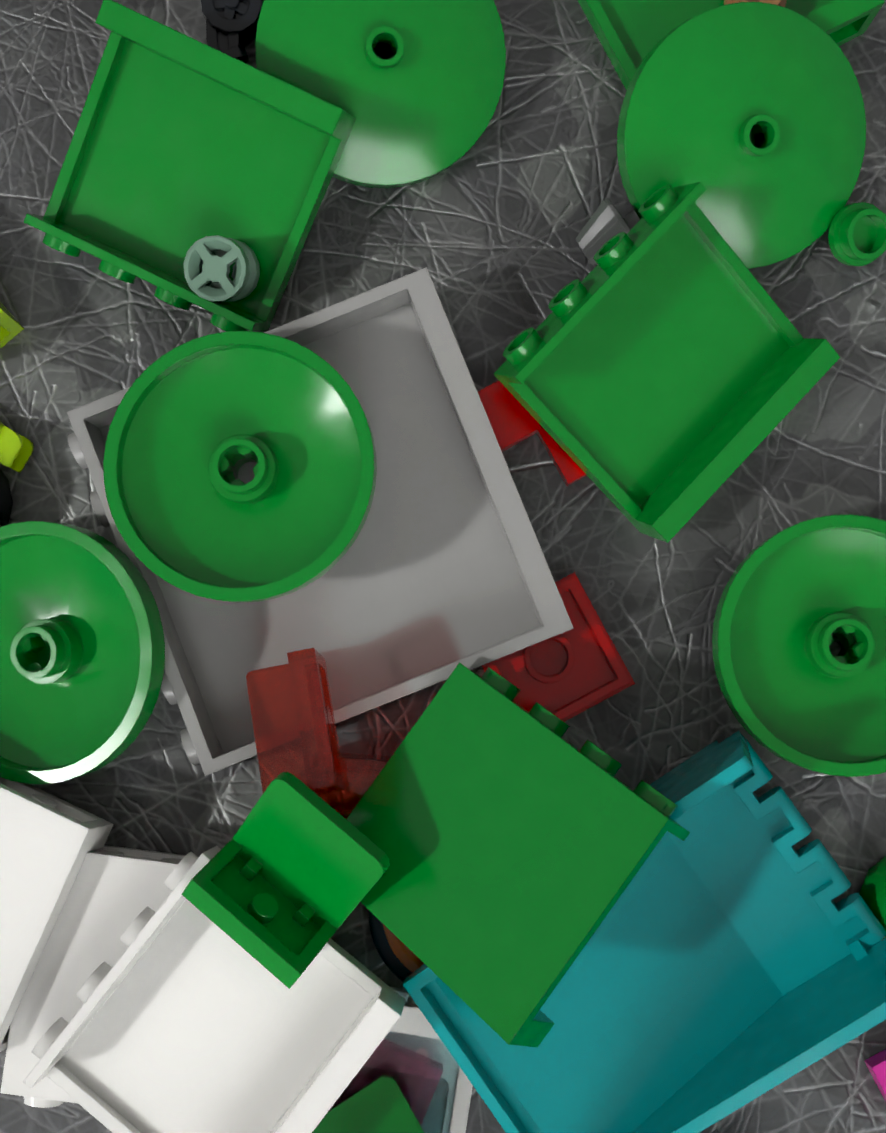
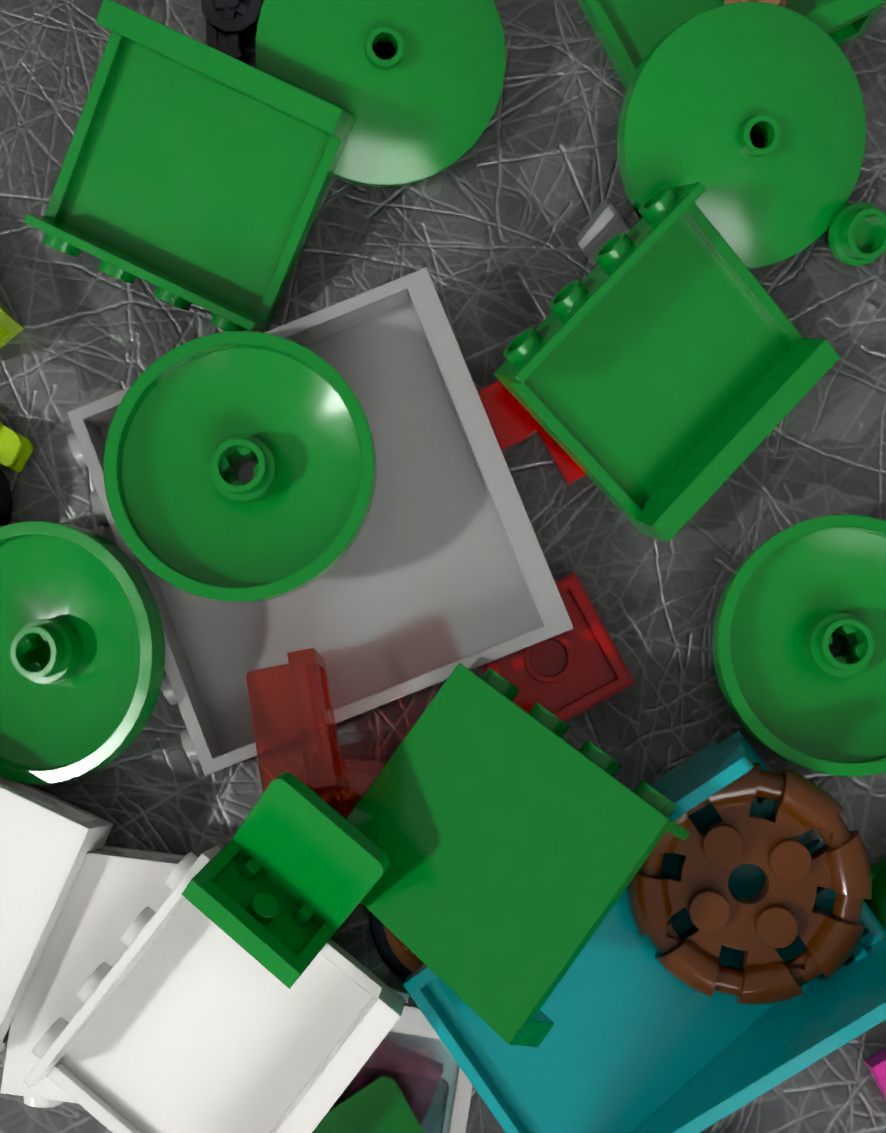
(209, 264): sand green wheel -> none
(774, 914): none -> reddish brown plate

